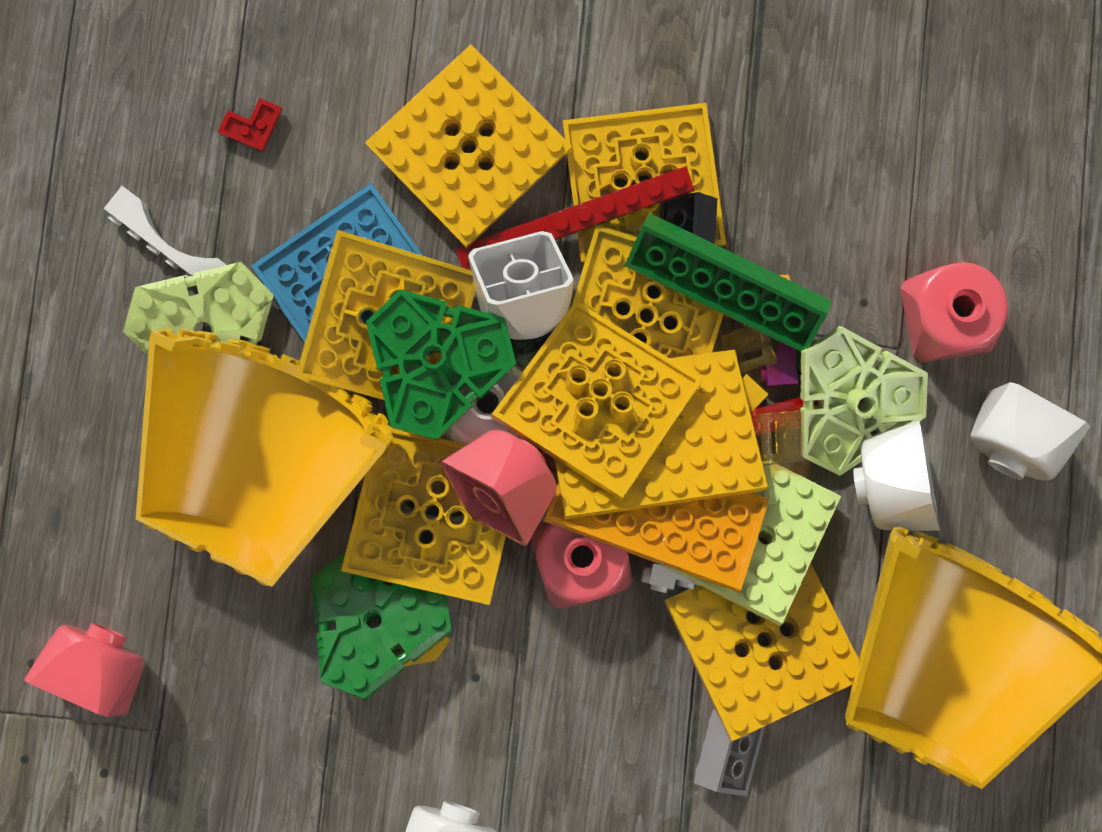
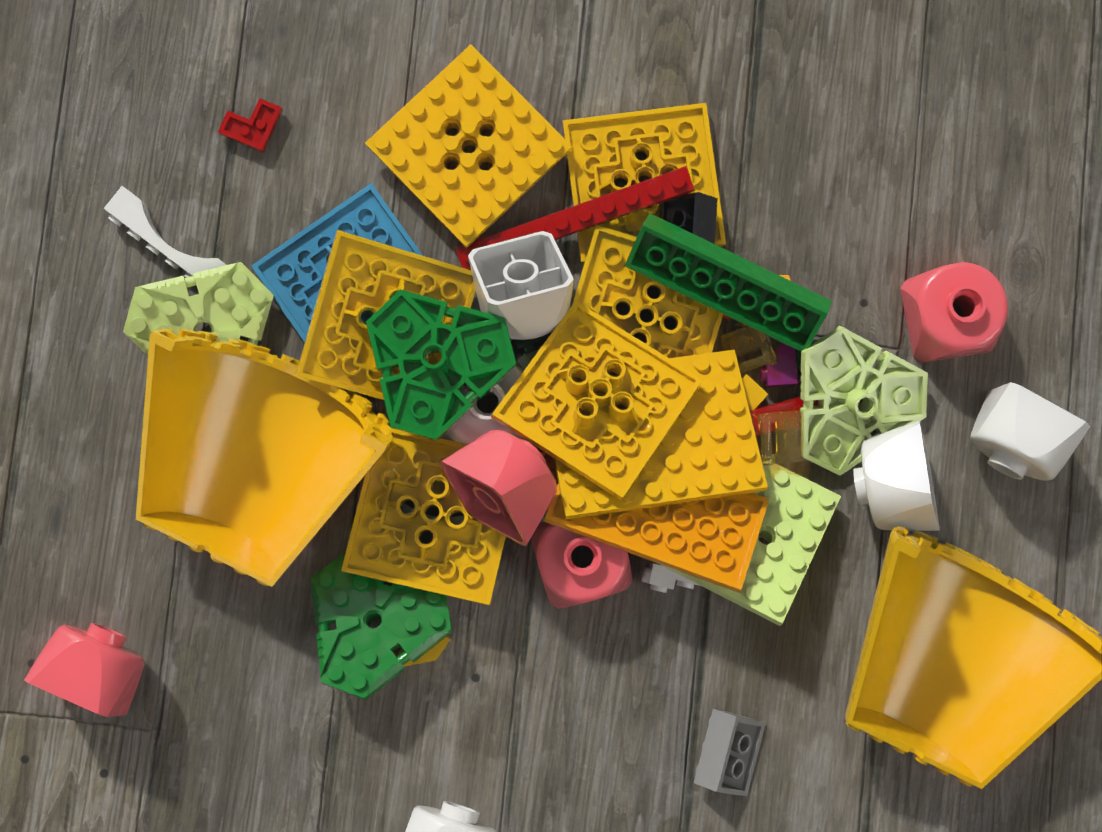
(746, 690): yellow plate -> none

